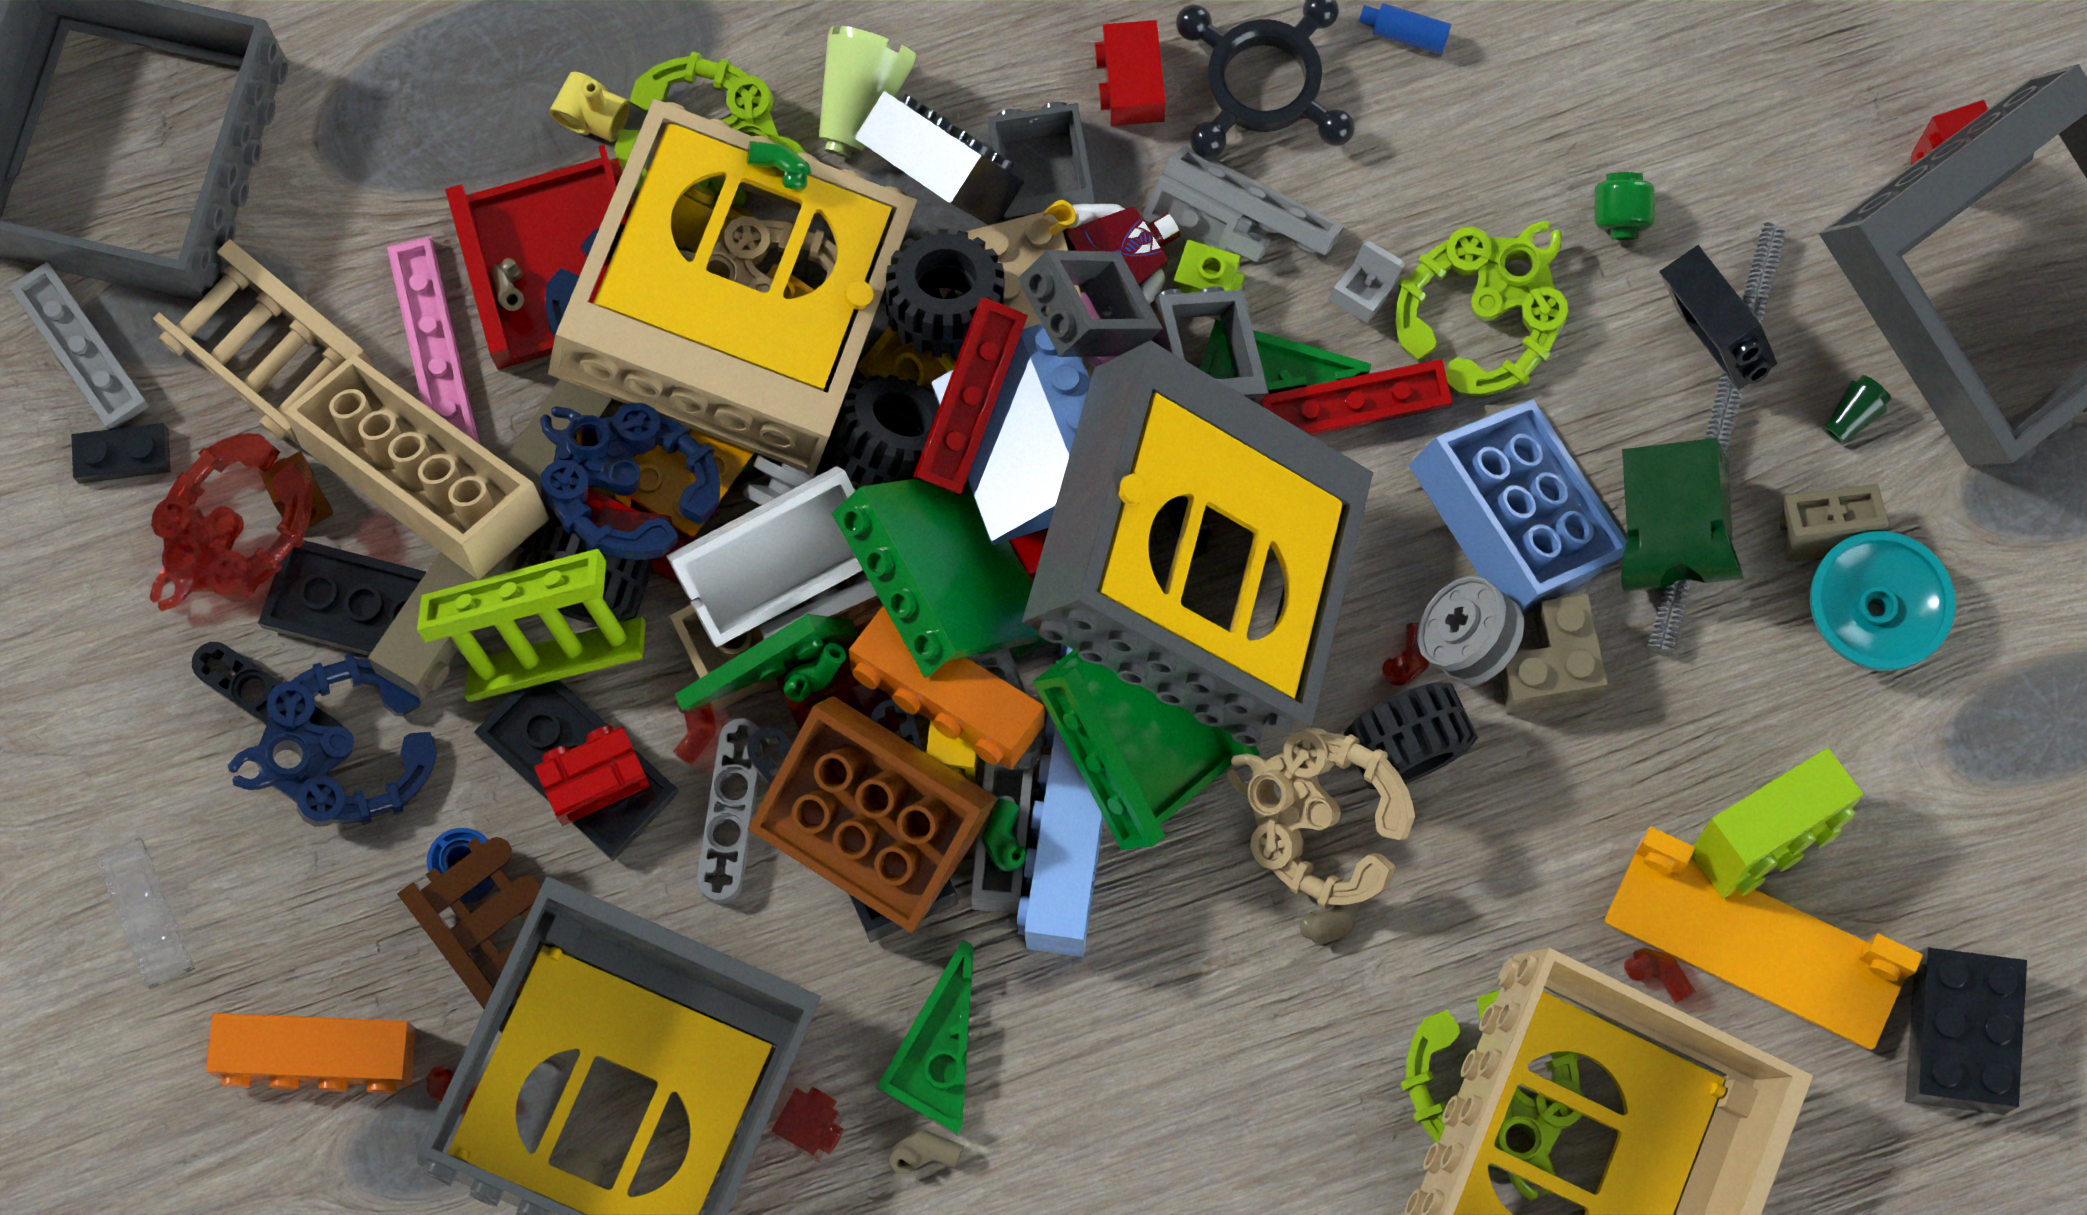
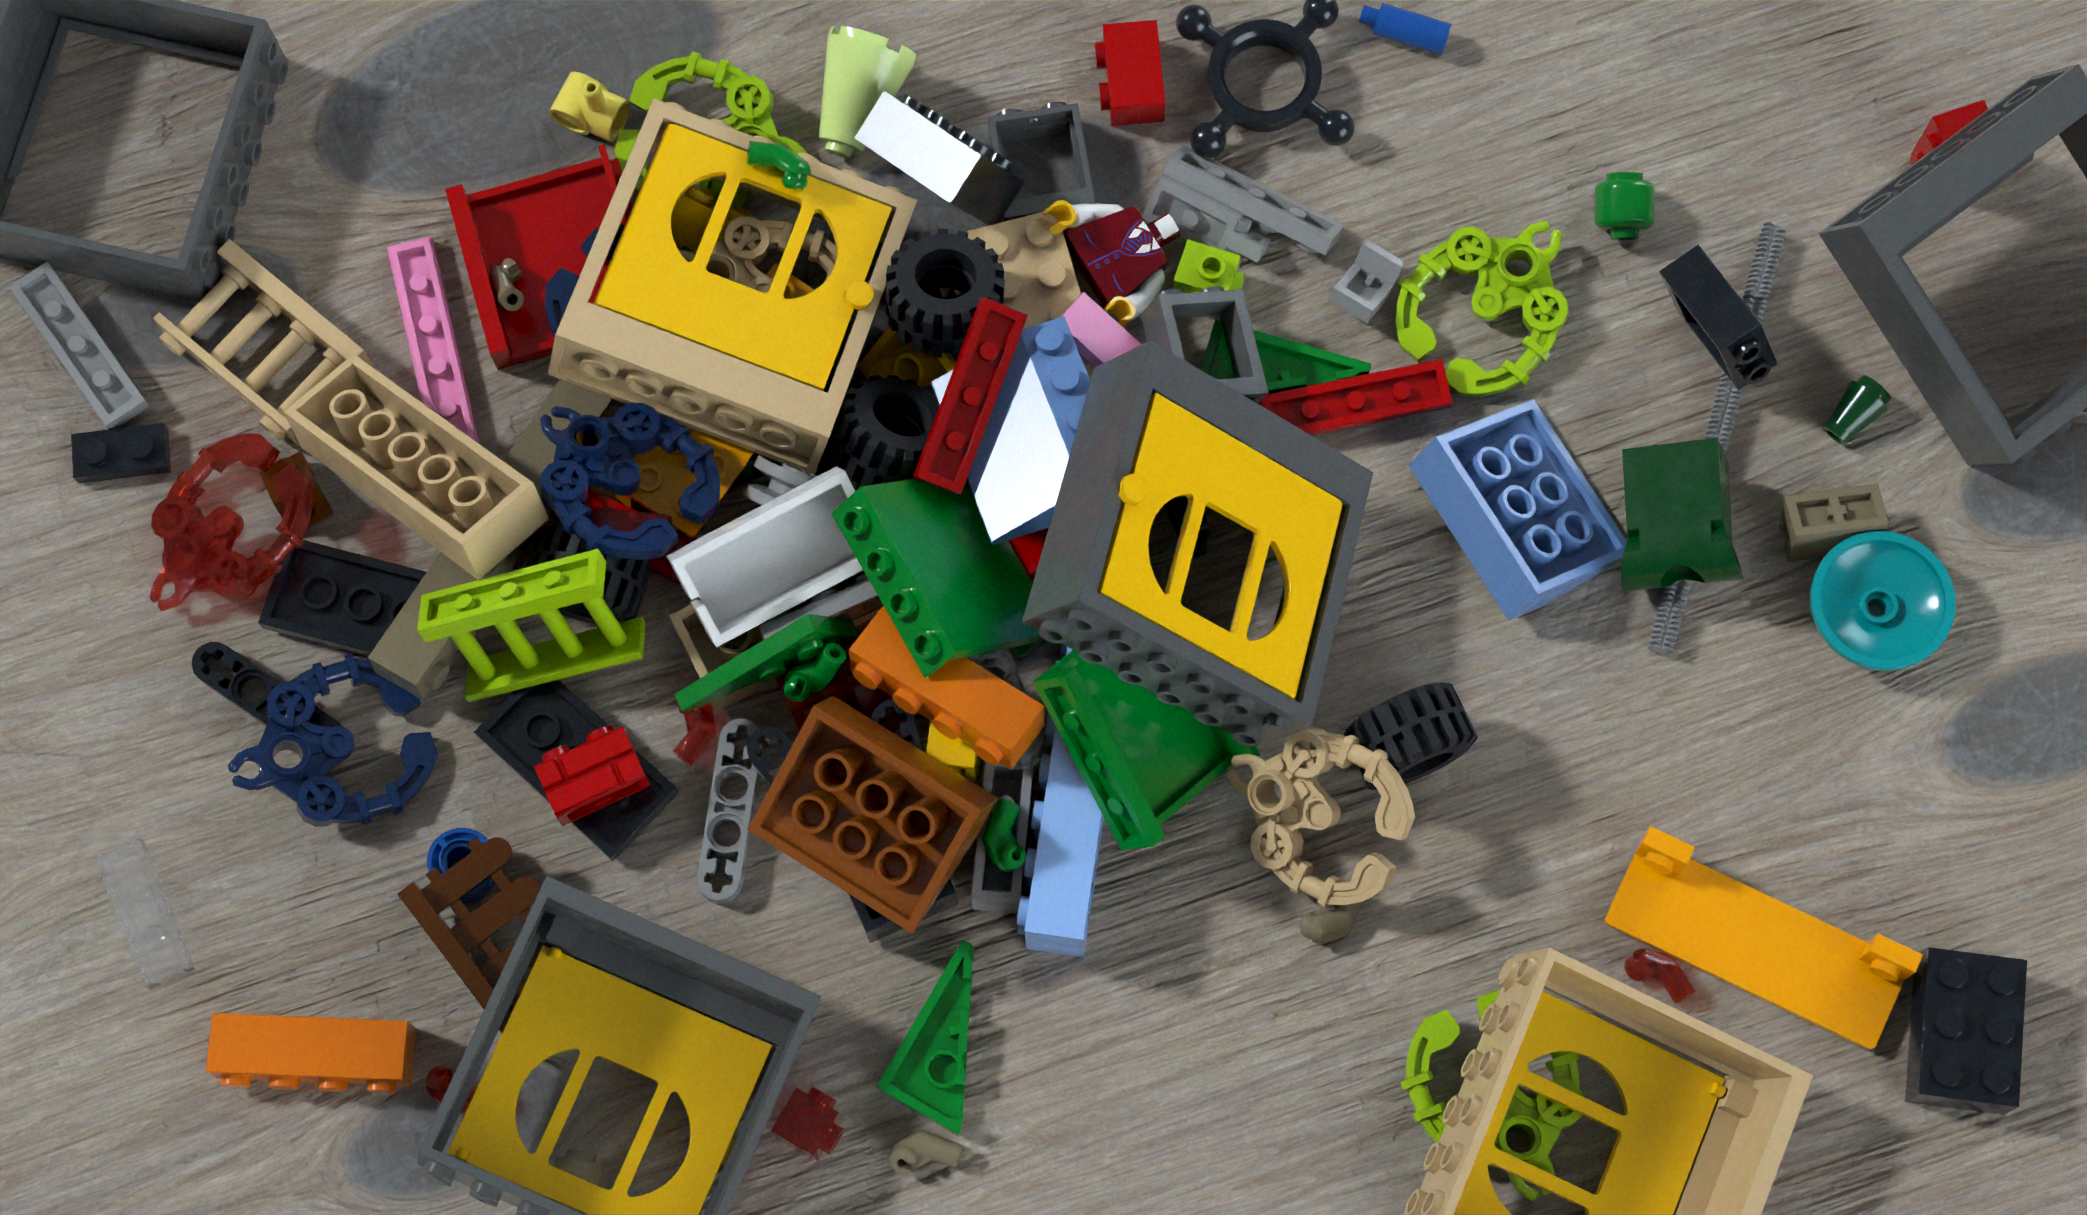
(1113, 291): dark grey window -> none
(1407, 664): clear red arm -> none
(1470, 630): light grey wheel -> none
(1566, 666): dark tan brick -> none
(1777, 824): lime brick -> none

